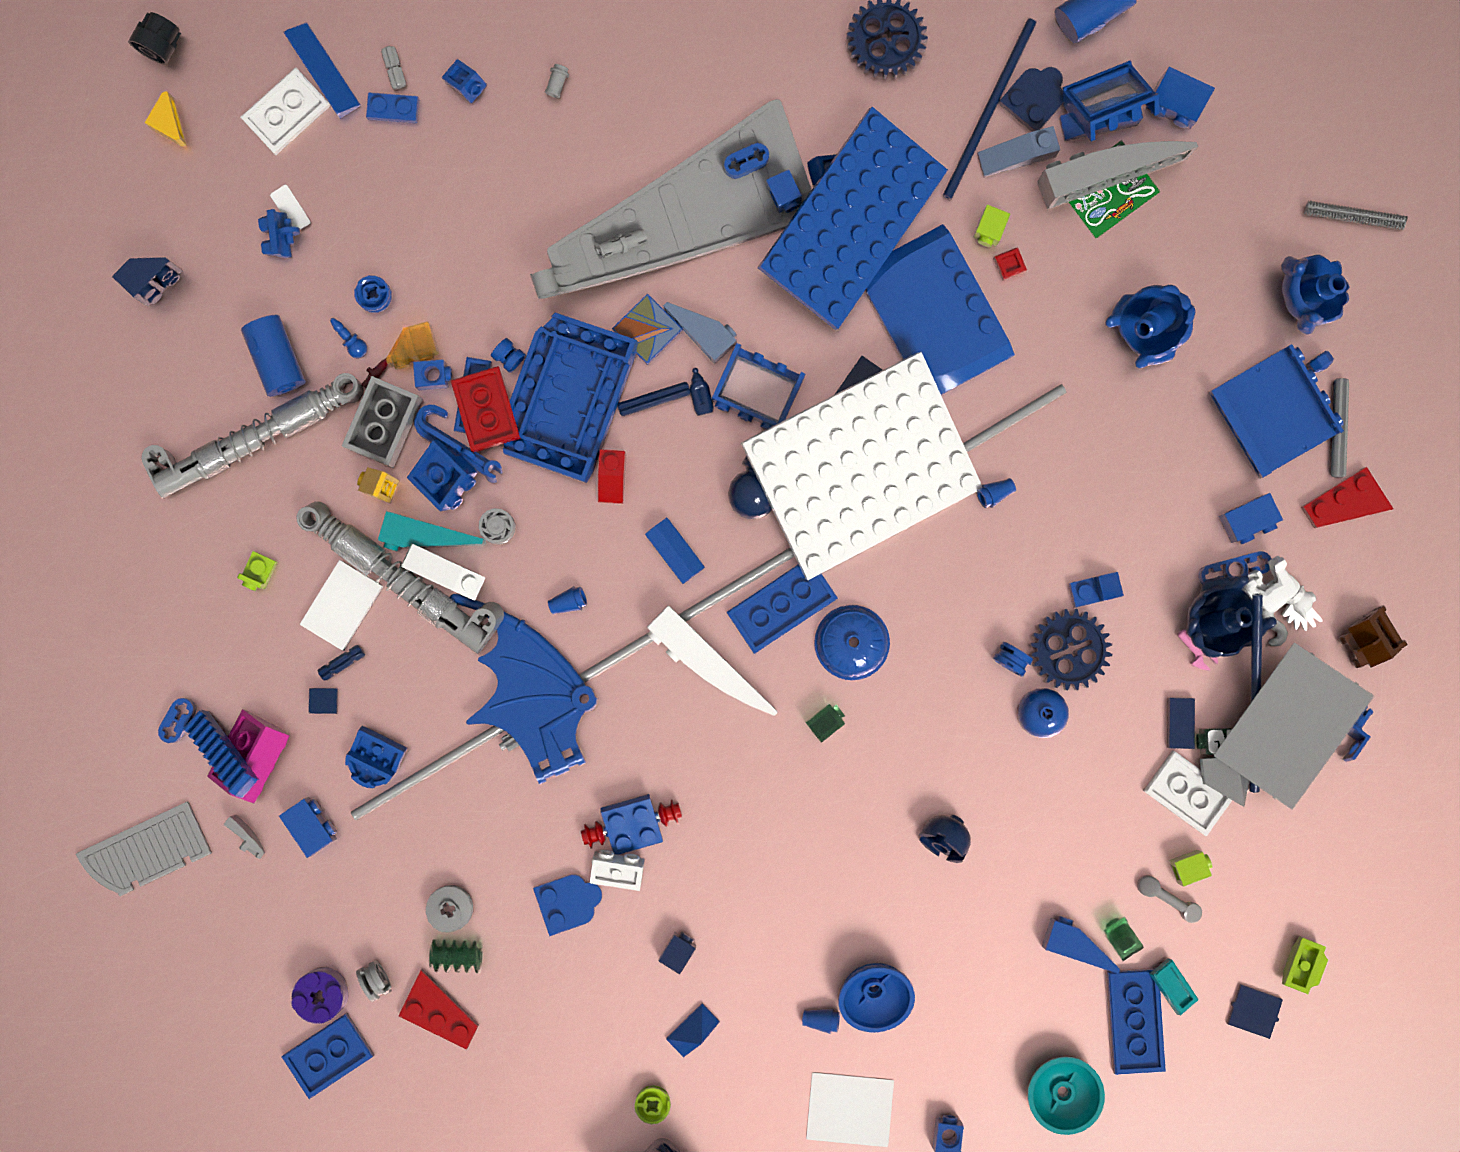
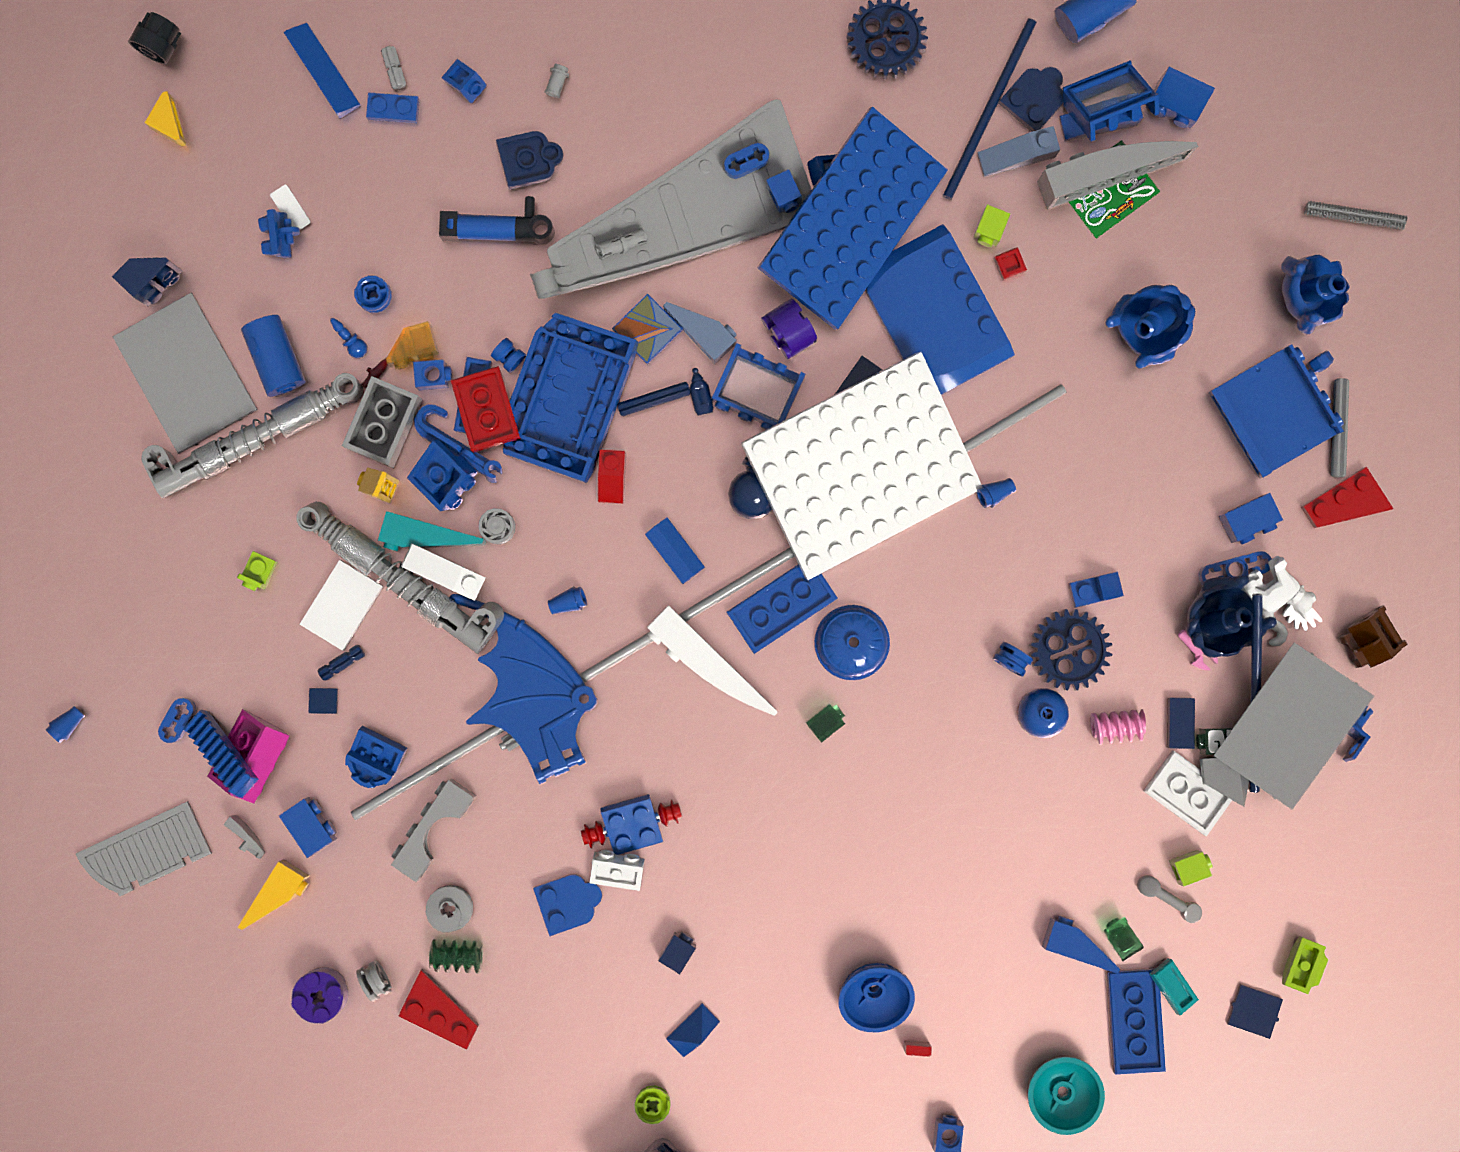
(65, 724): none -> blue cone
(185, 373): none -> light grey piece
(280, 887): none -> yellow slope
(285, 111): white tile -> none
(327, 1055): blue tile -> none
(415, 856): none -> light grey arch
(493, 227): none -> piece
(528, 158): none -> dark blue plate
(789, 328): none -> dark purple brick
(823, 1020): blue cone -> none
(850, 1109): white sticker -> none
(916, 1048): none -> red tile
(946, 836): dark blue cylinder -> none
(1118, 726): none -> bright pink piece

